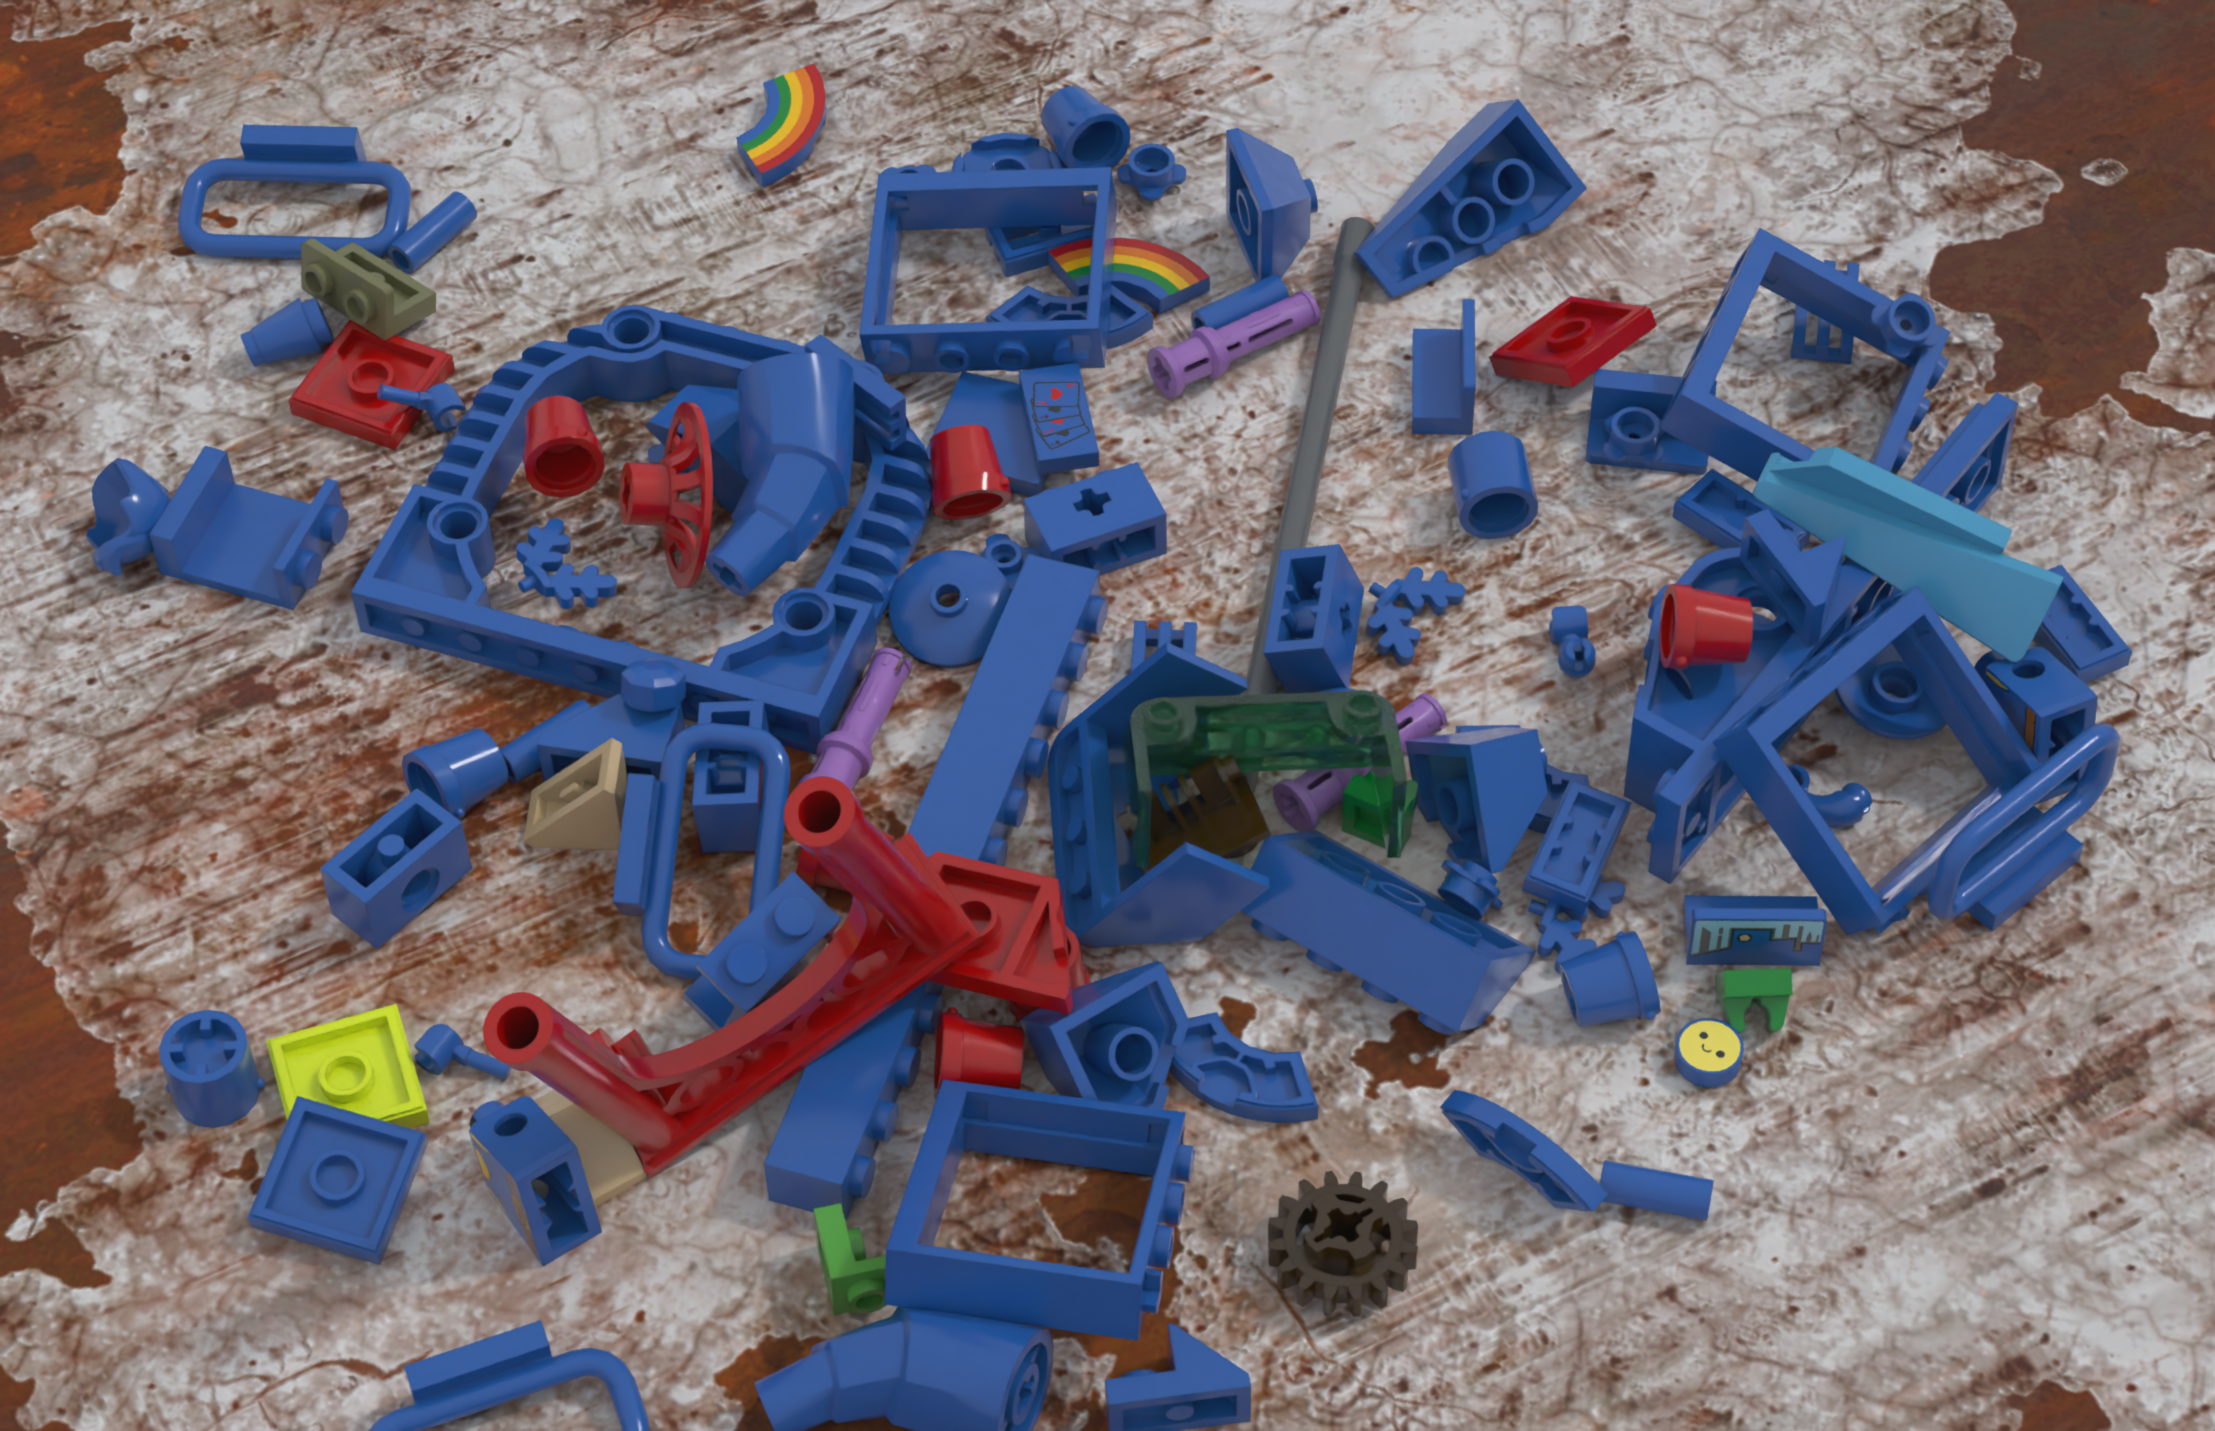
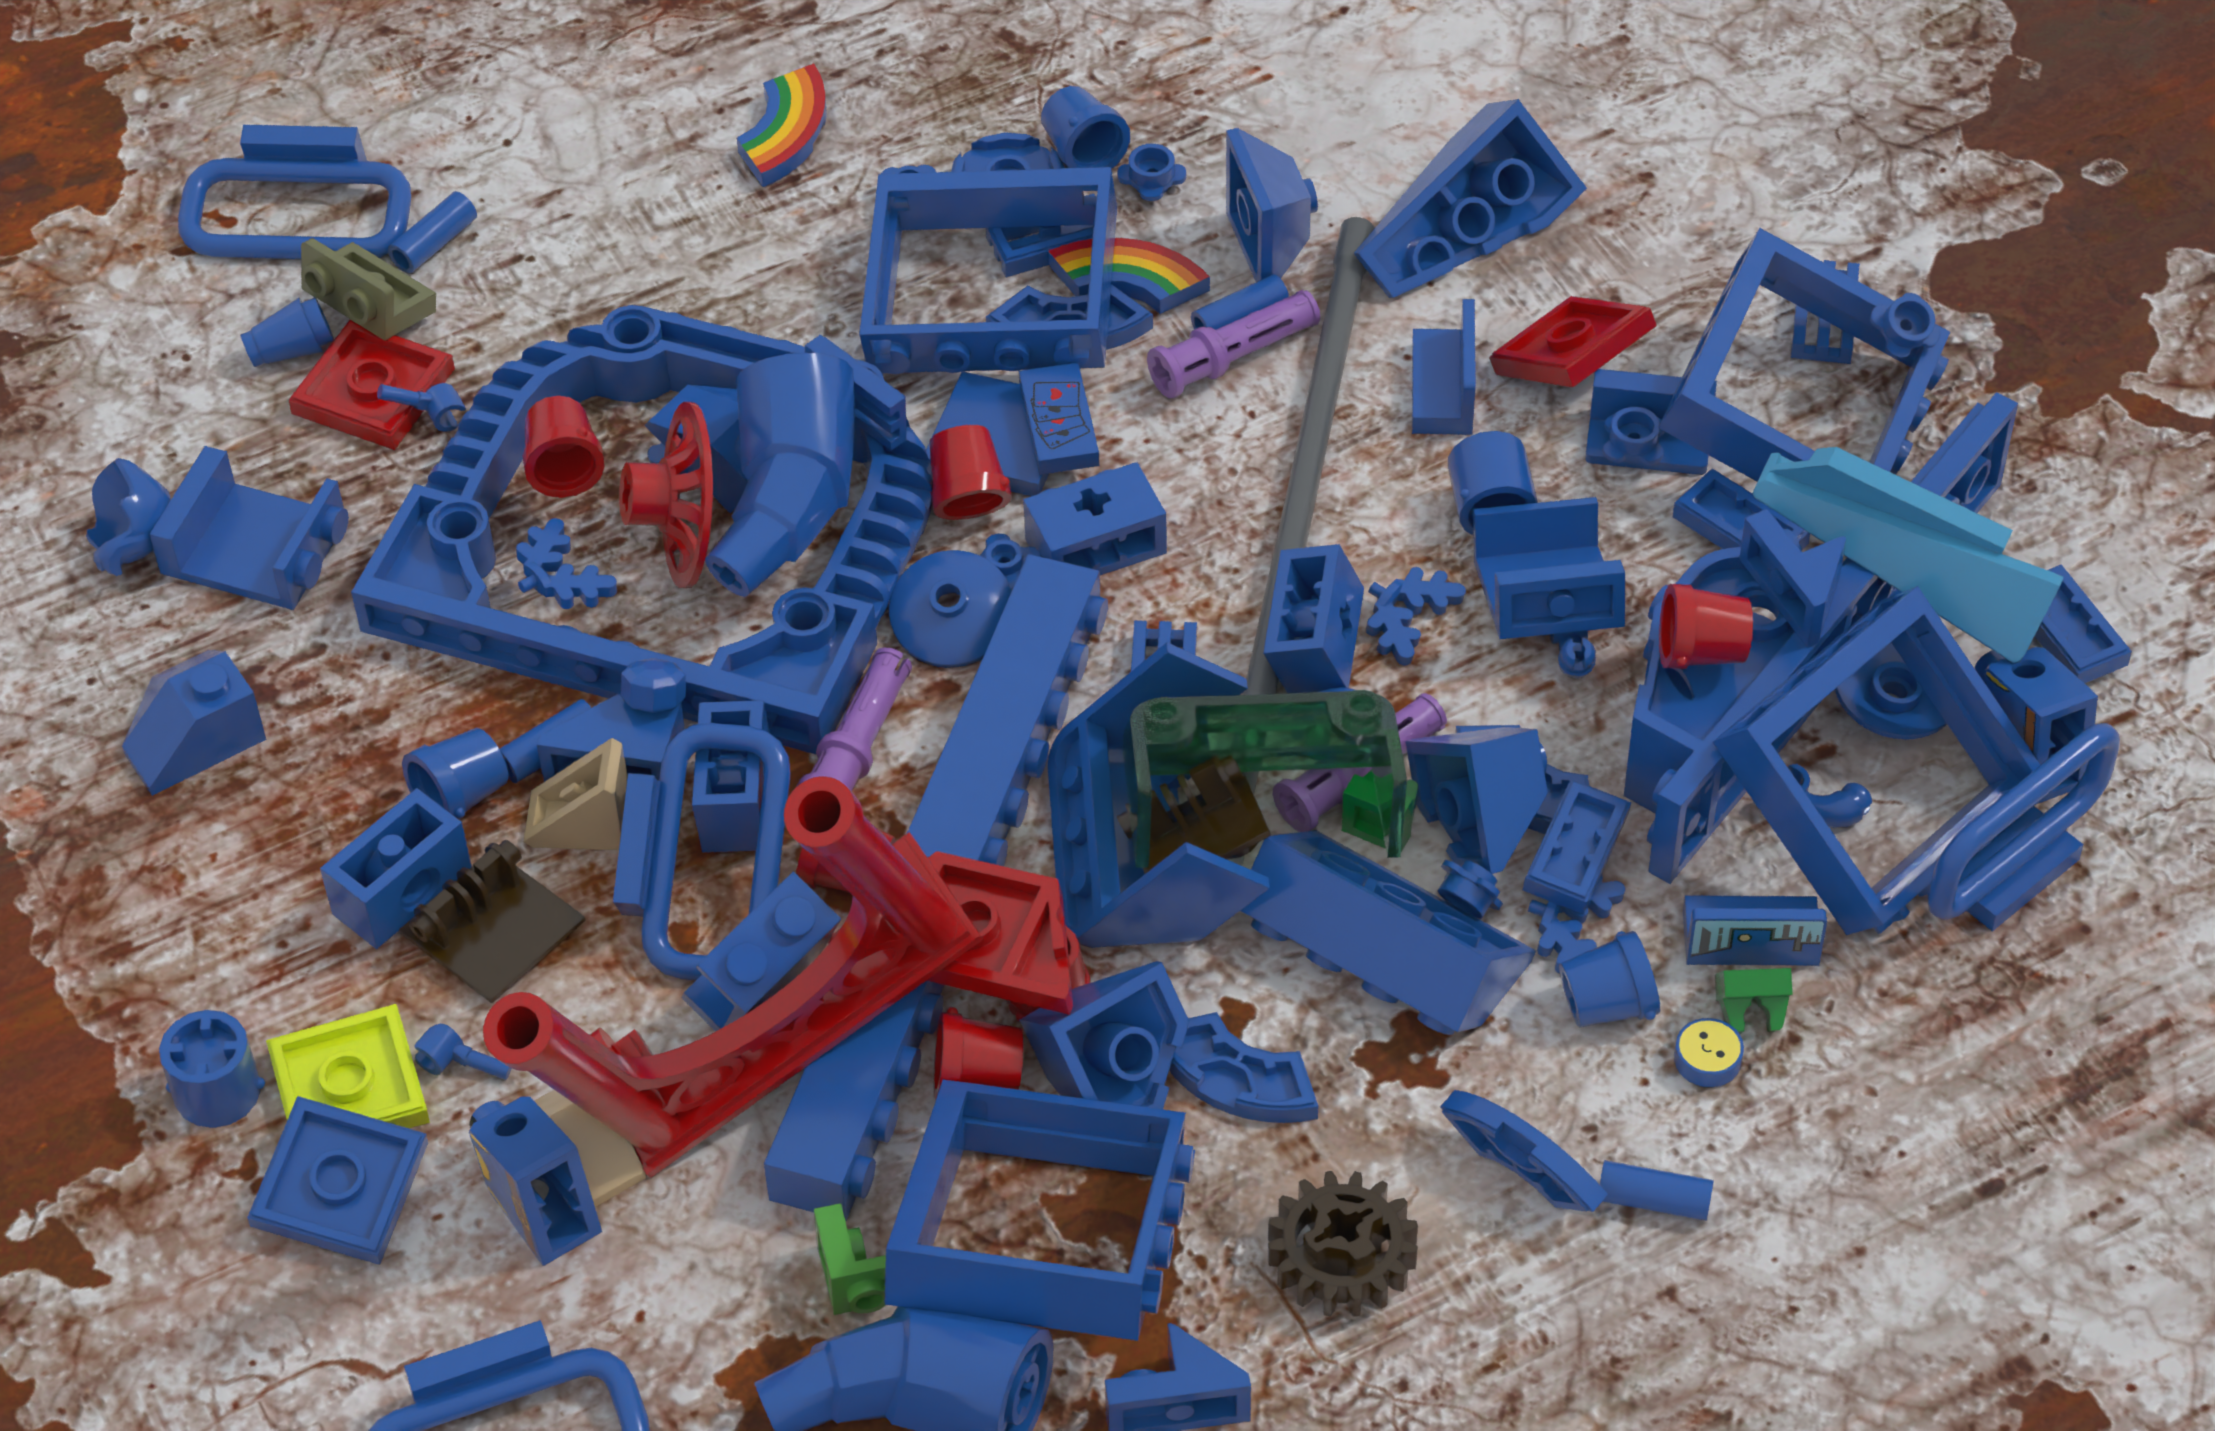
(192, 721): none -> blue slope
(491, 922): none -> dark brown hinge
(1546, 569): none -> blue panel

